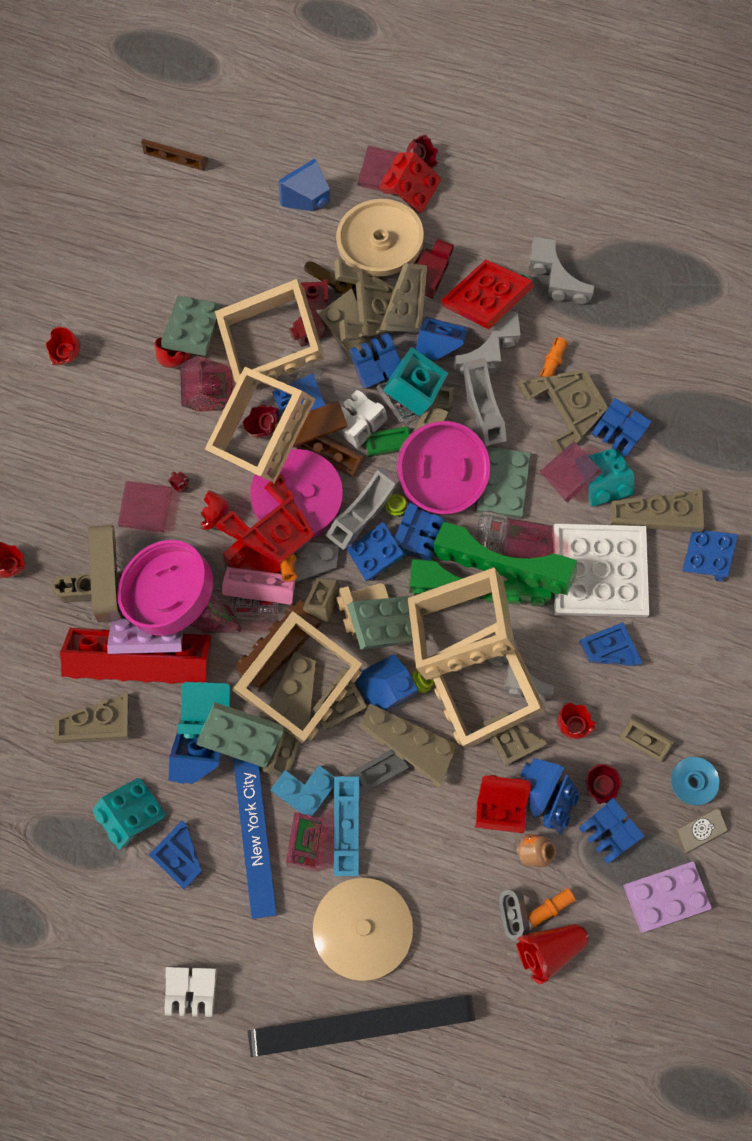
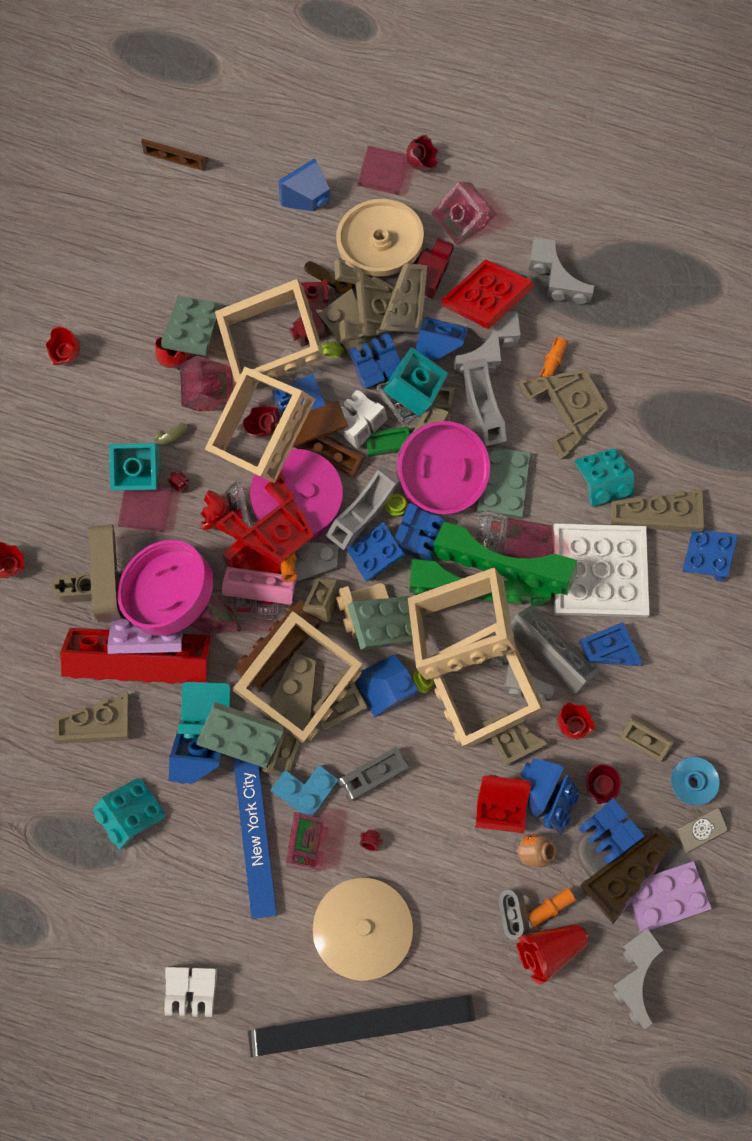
(134, 466): none -> teal slope
(172, 435): none -> olive arm
(177, 856): blue wing -> none
(236, 501): none -> slope
(332, 349): none -> lime plate
(346, 825): dark azure slope -> none
(370, 840): none -> dark red plate
(411, 180): red bracket -> none
(419, 747): dark tan wing -> none
(463, 212): none -> clear pink slope
(553, 649): none -> light grey slope
(570, 471): clear pink tile -> none
(617, 419): blue legs -> none
(624, 877): none -> dark brown wing
(641, 951): none -> light grey arch

